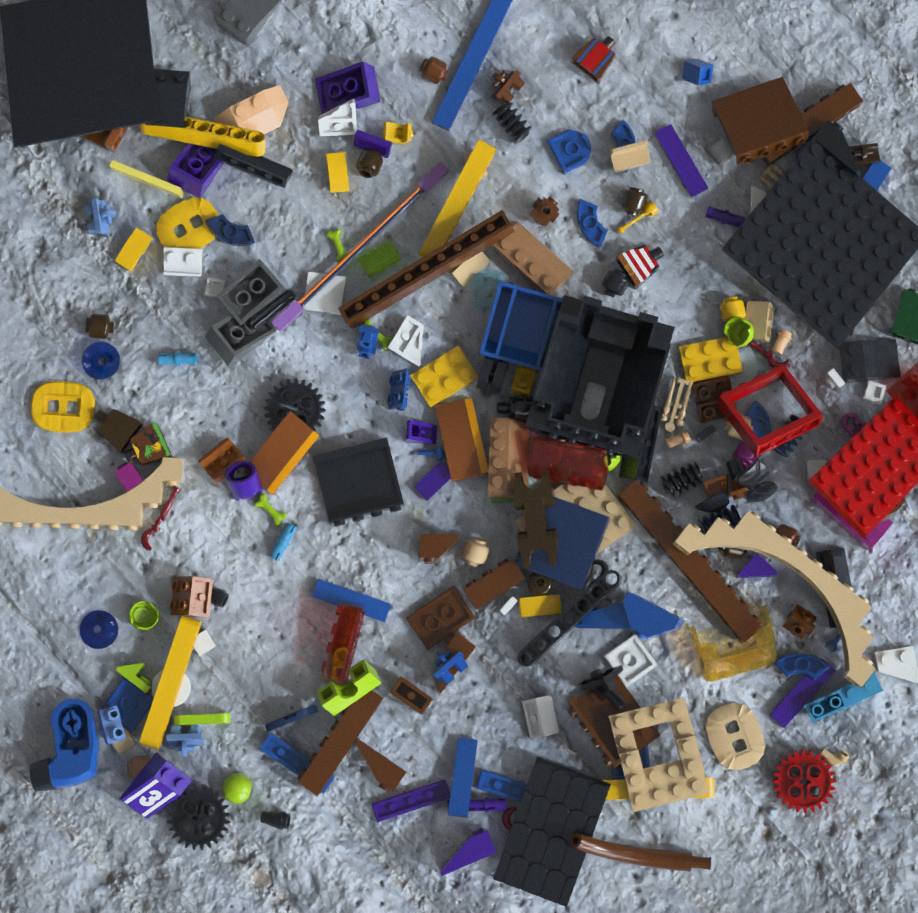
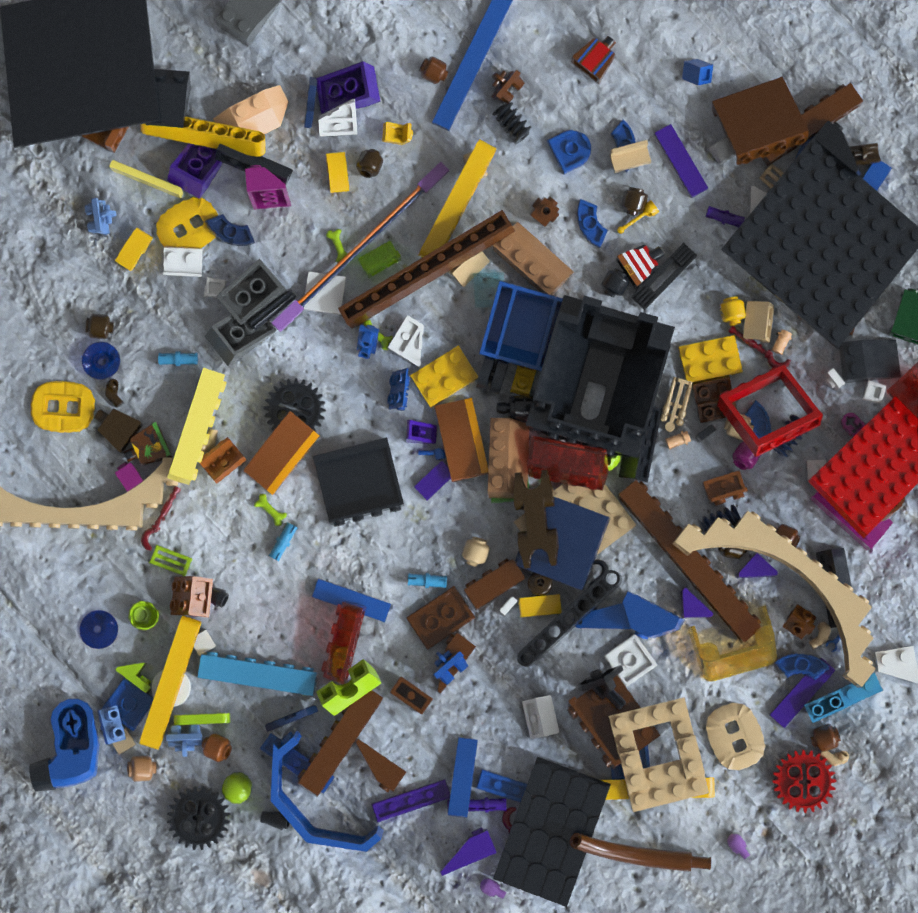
(111, 393): none -> dark brown arm
(155, 786): dark purple slope -> none
(186, 566): none -> lime tile
(196, 426): none -> light yellow brick
(211, 441): none -> tan arm
(216, 747): none -> dark orange head
(245, 486): dark purple piece -> none
(257, 675): none -> dark azure brick
(265, 189): none -> magenta slope
(298, 820): none -> blue panel
(309, 113): none -> dark blue tile
(367, 141): dark purple tile -> none
(427, 580): none -> dark azure pin
(436, 546): reddish brown slope -> none
(491, 888): none -> medium lavender cylinder
(682, 479): black piece -> none
(683, 257): none -> black container
(692, 606): none -> dark purple slope
(738, 331): lime hair -> none
(738, 845): none -> medium lavender cylinder
(754, 474): black plant -> none
(823, 635): none -> tan arm
(825, 737): none -> reddish brown head

